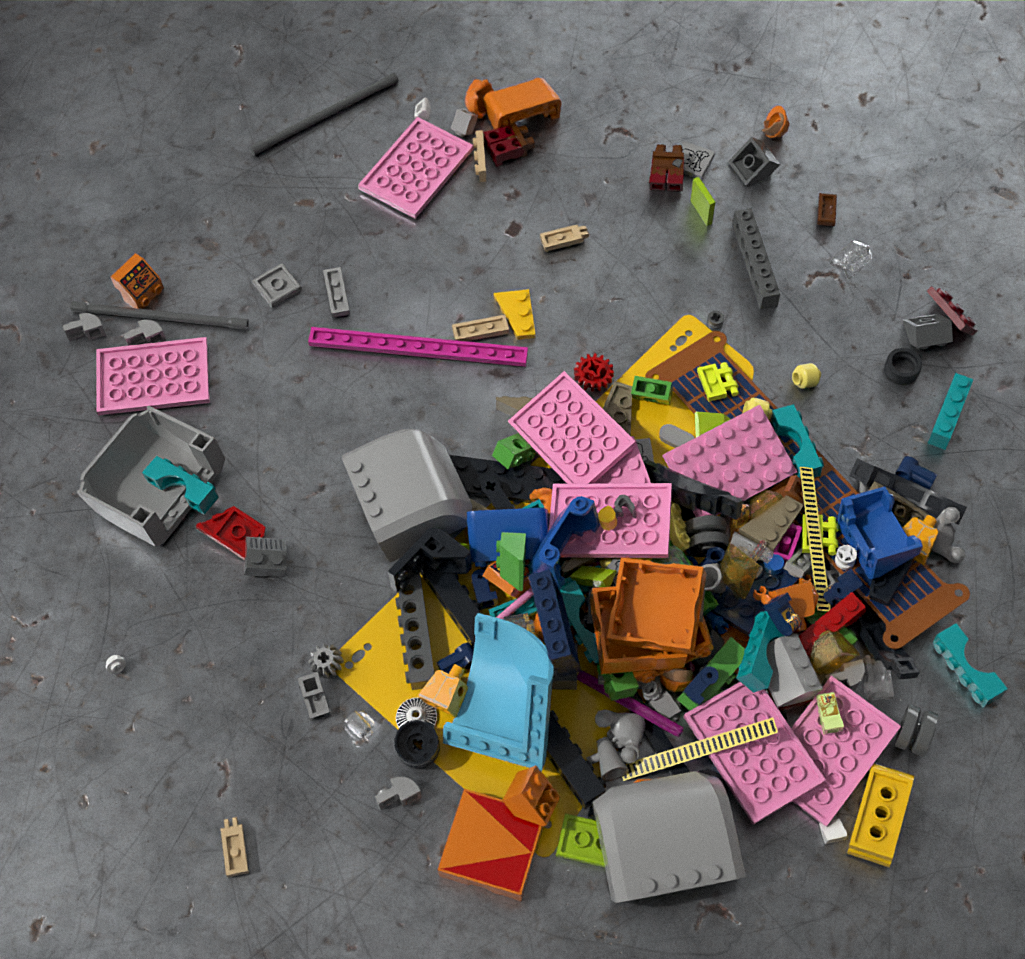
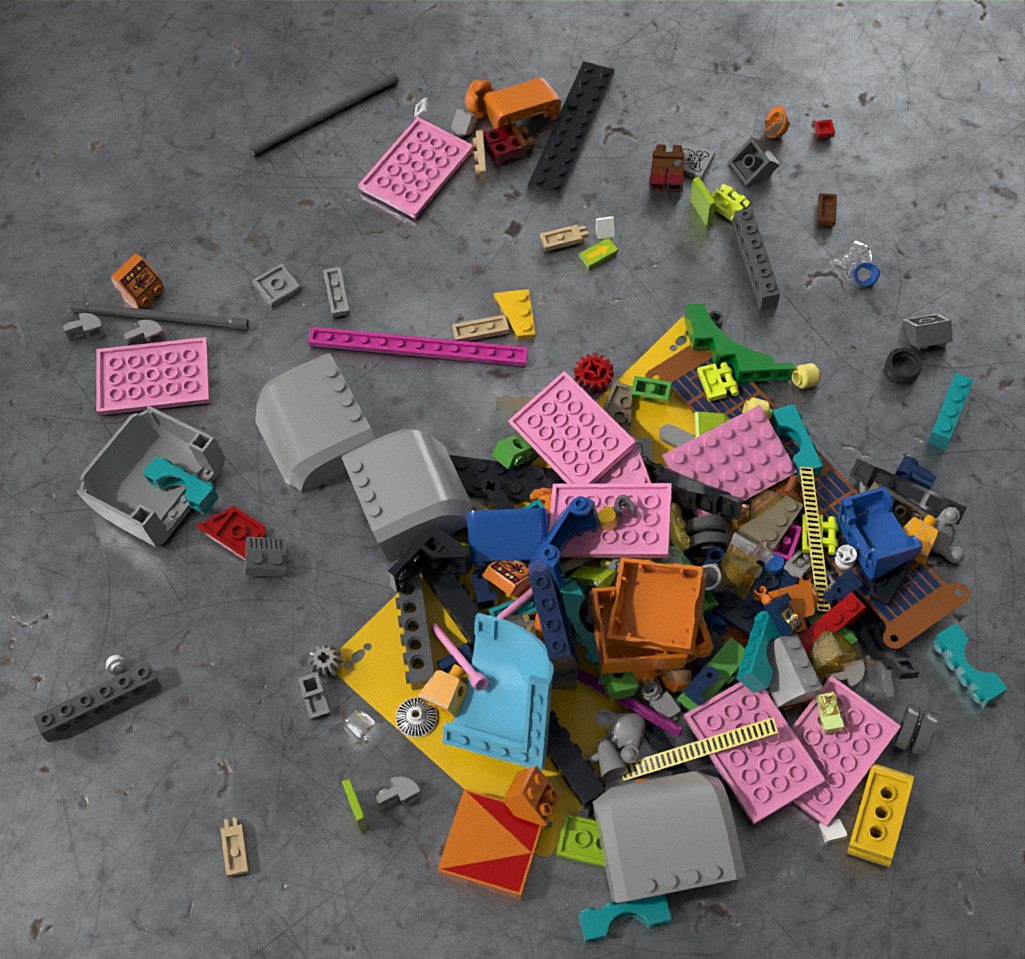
(97, 701): none -> dark grey brick
(311, 422): none -> light grey slope
(355, 805): none -> lime tile
(418, 732): black wheel -> none
(477, 679): none -> bright pink piece
(512, 558): bright green slope -> none
(571, 129): none -> black plate
(598, 253): none -> lime tile
(605, 227): none -> white slope
(650, 910): none -> teal arch
(725, 204): none -> neon yellow plate
(746, 363): none -> green arch
(824, 129): none -> red plate
(874, 273): none -> blue piece
(953, 310): plate -> none

